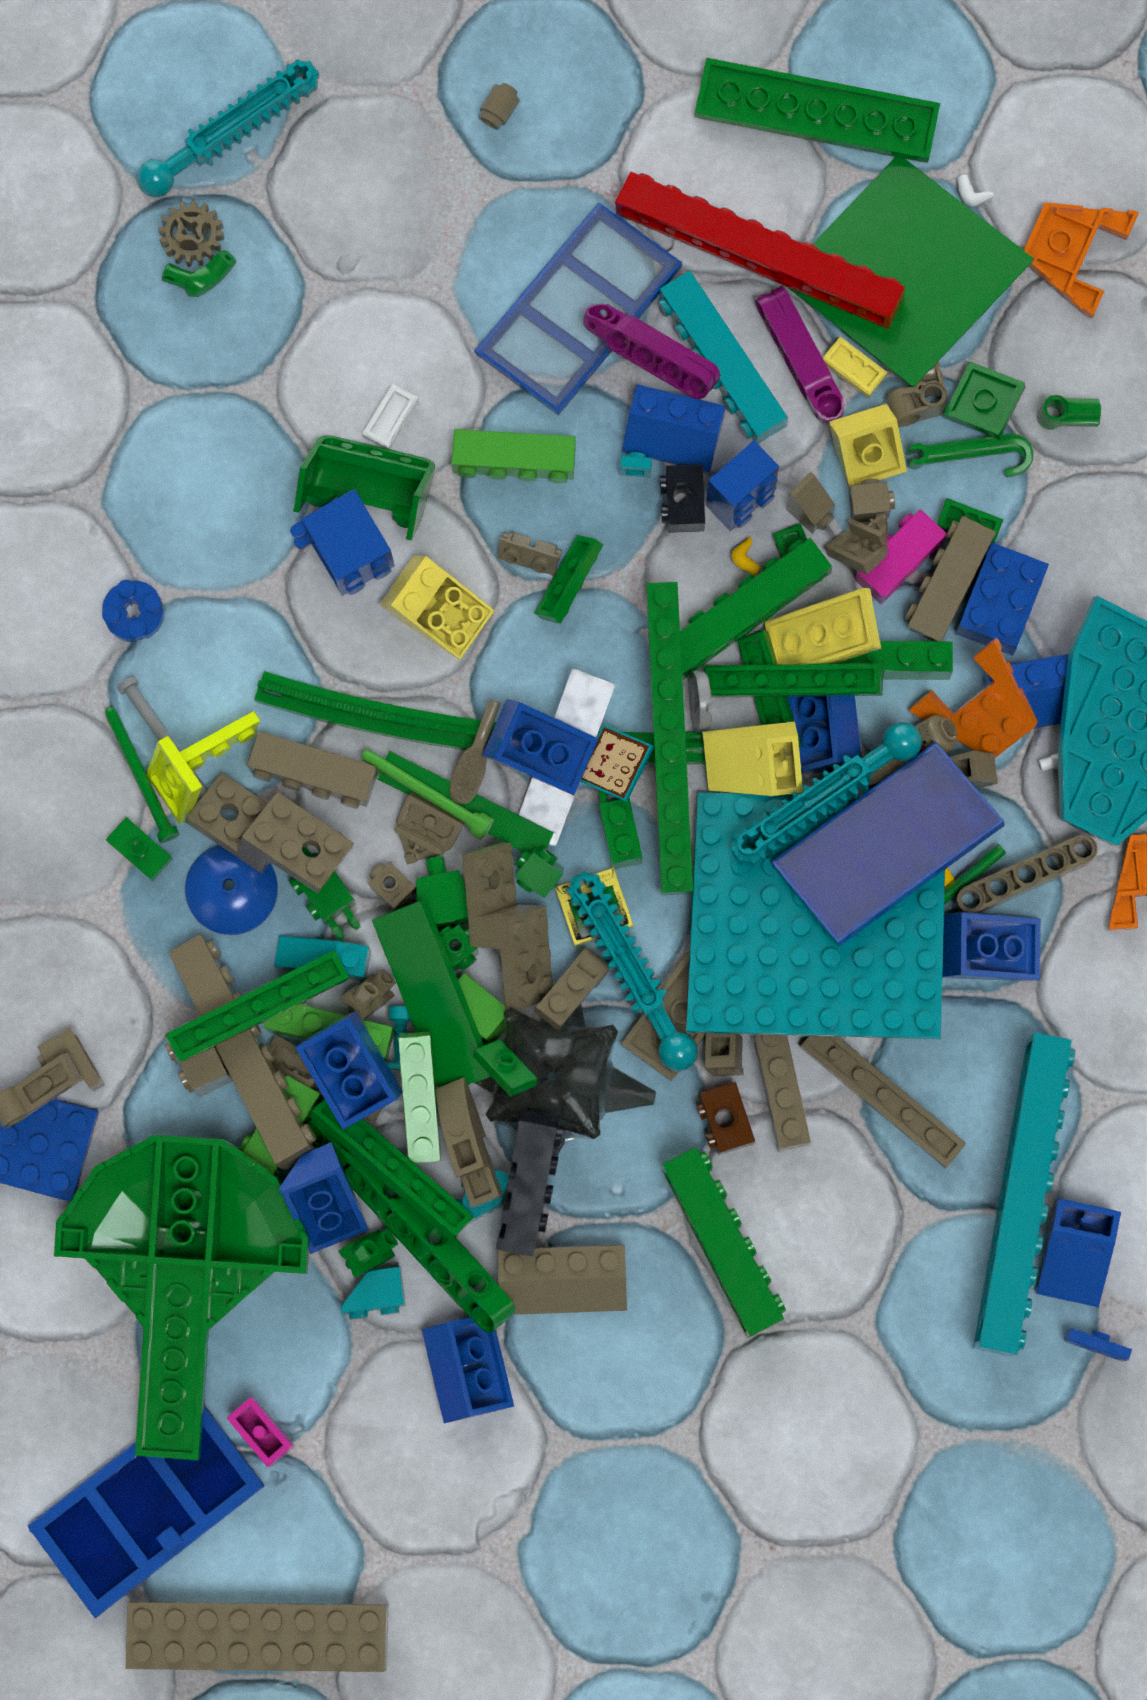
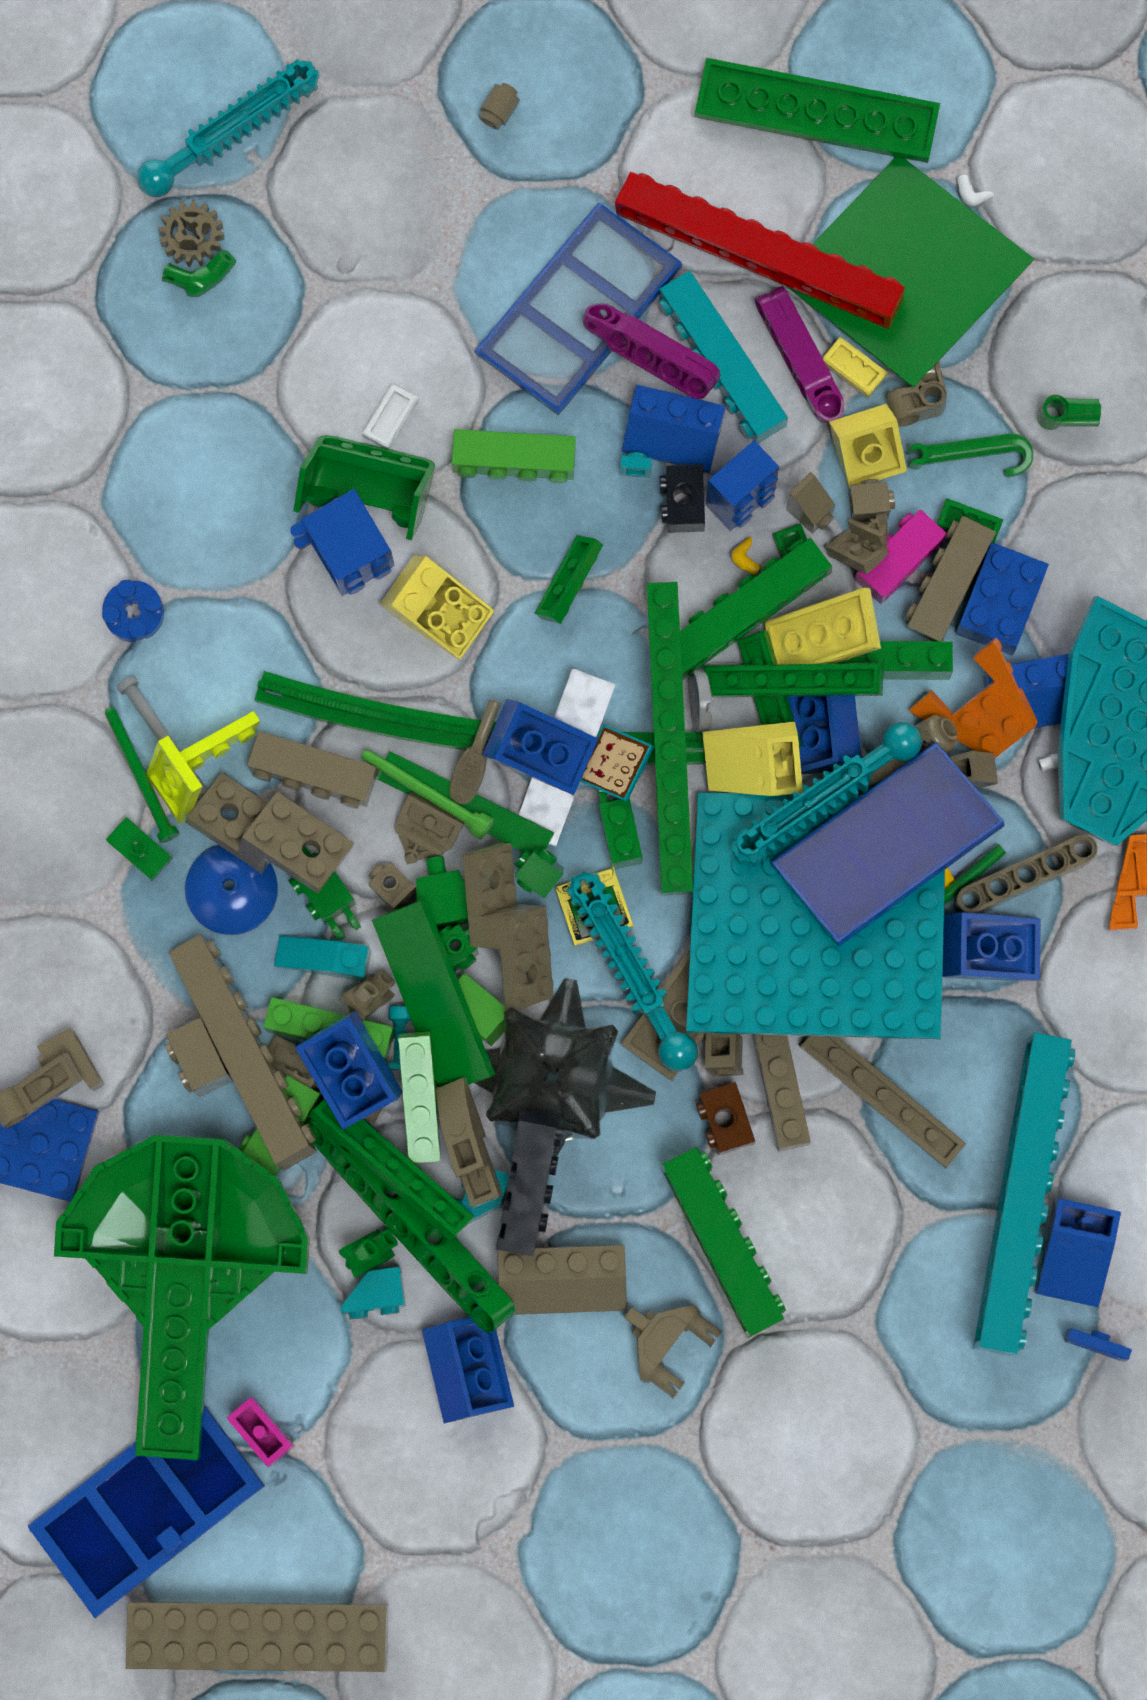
(256, 1007): green plate -> none
(323, 1198): blue slope -> none
(505, 1067): green plate -> none
(516, 550): dark tan hinge -> none
(572, 988): dark tan plate -> none
(659, 1333): none -> dark tan connector
(984, 400): green plate -> none
(1062, 242): orange wing -> none

